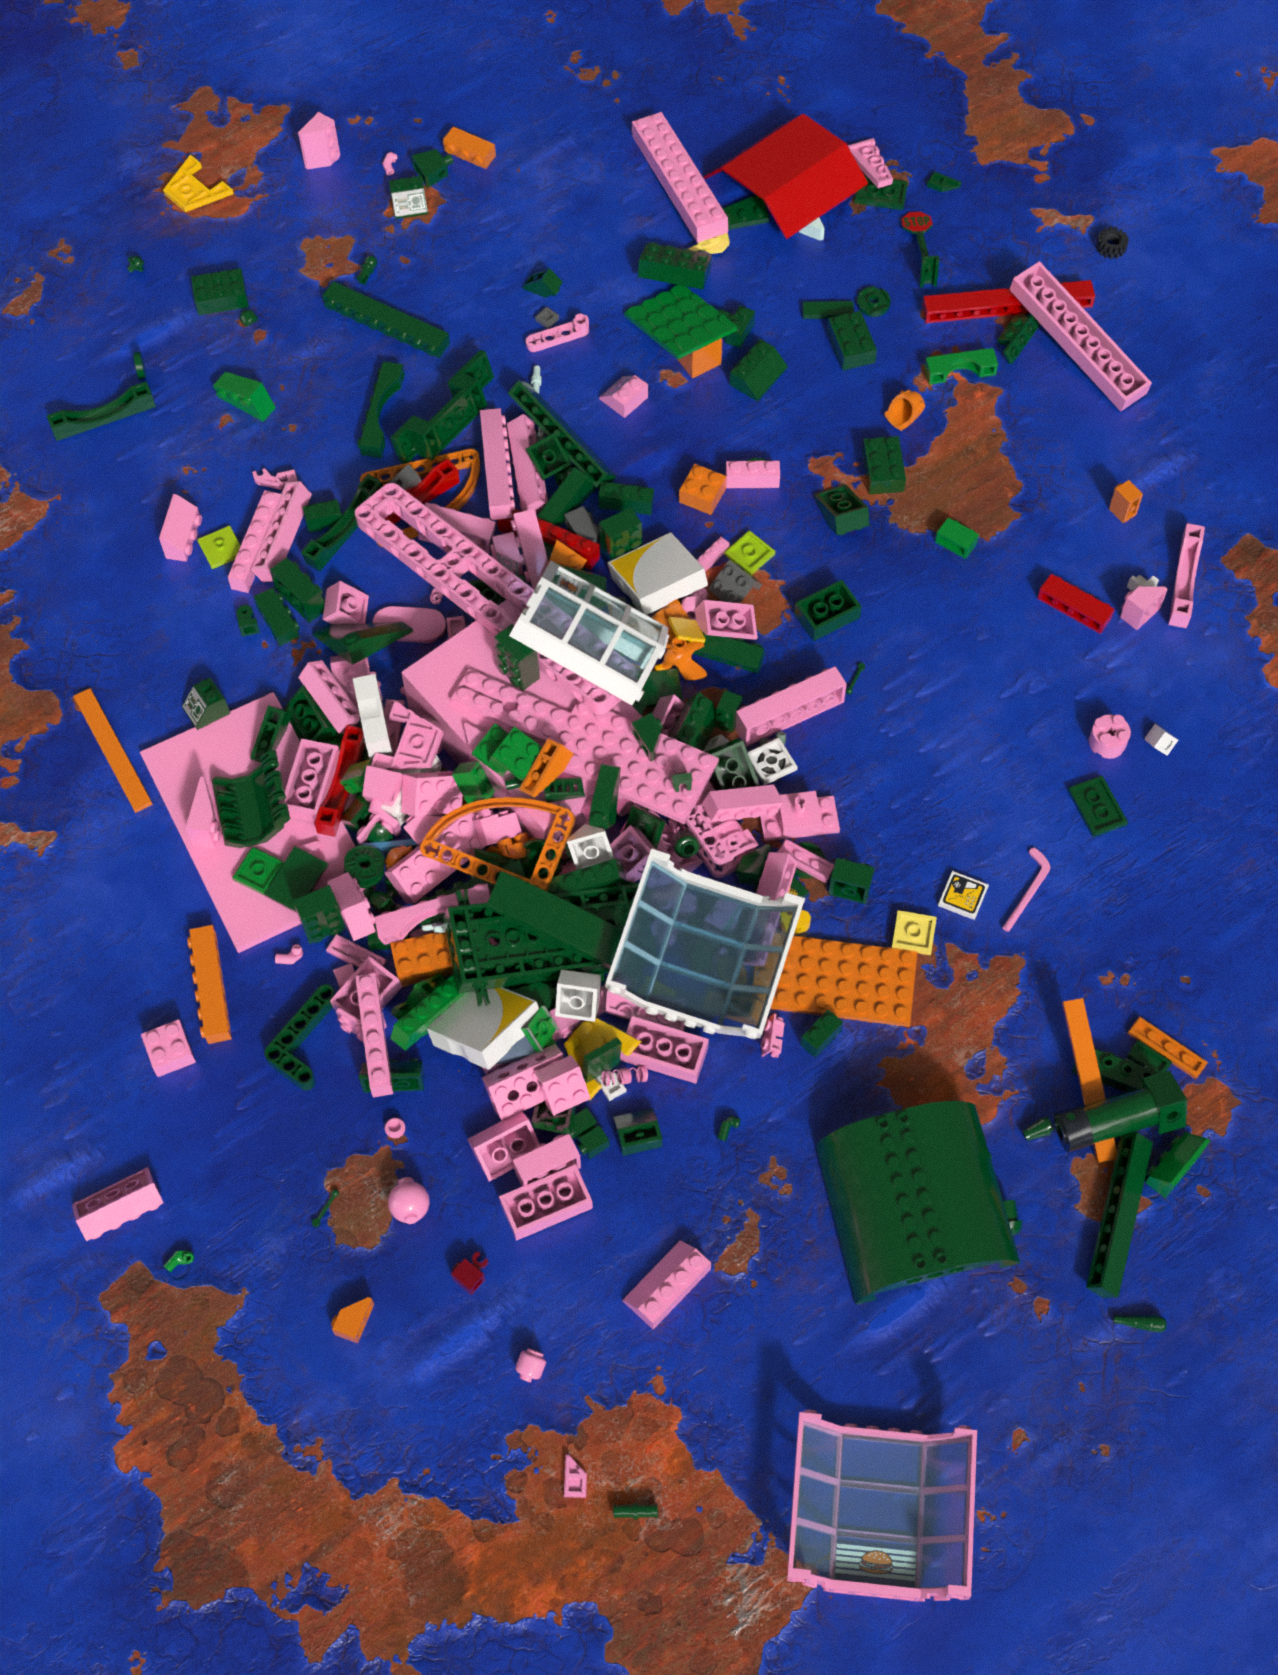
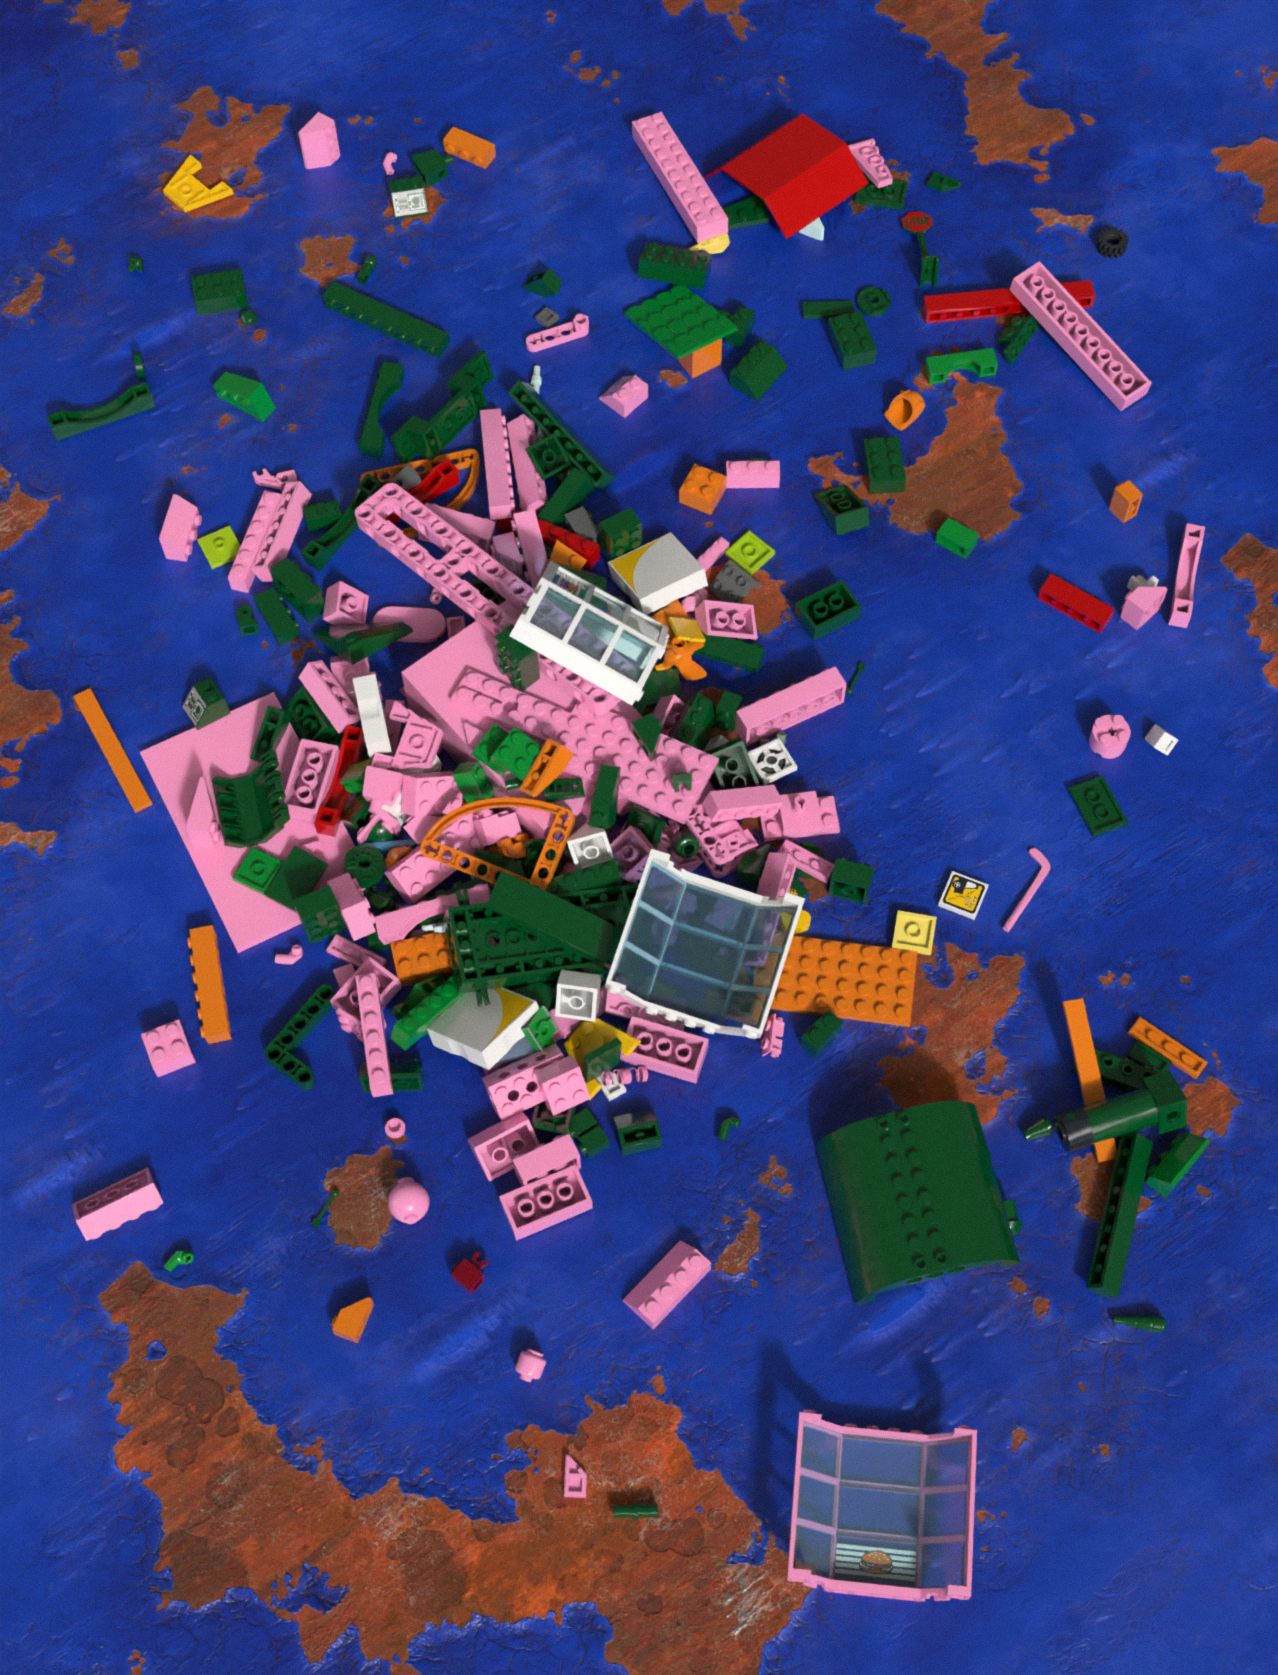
(622, 496): dark green brick -> none

